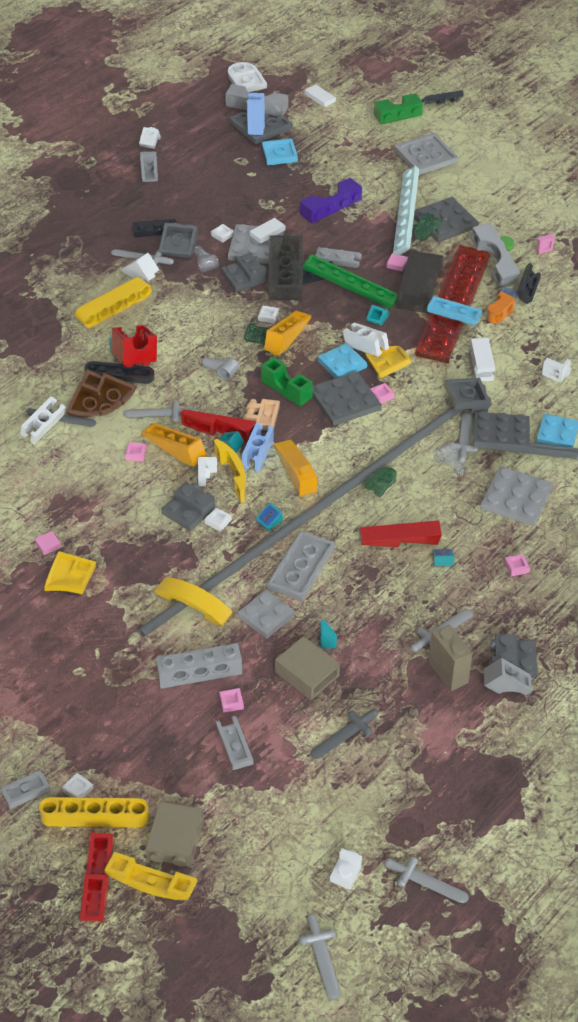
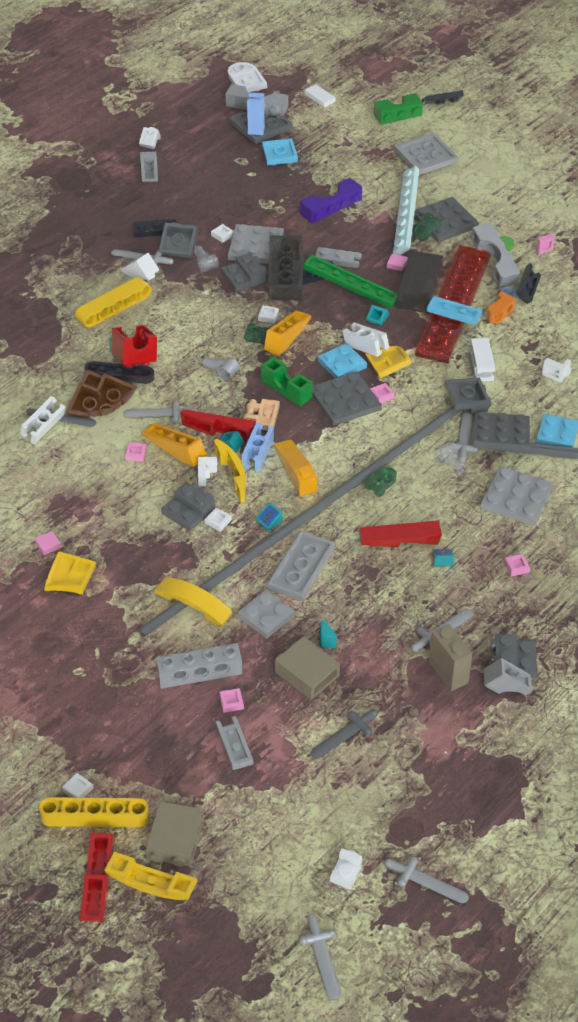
(25, 789): light grey plate -> none
(269, 228): white tile -> none

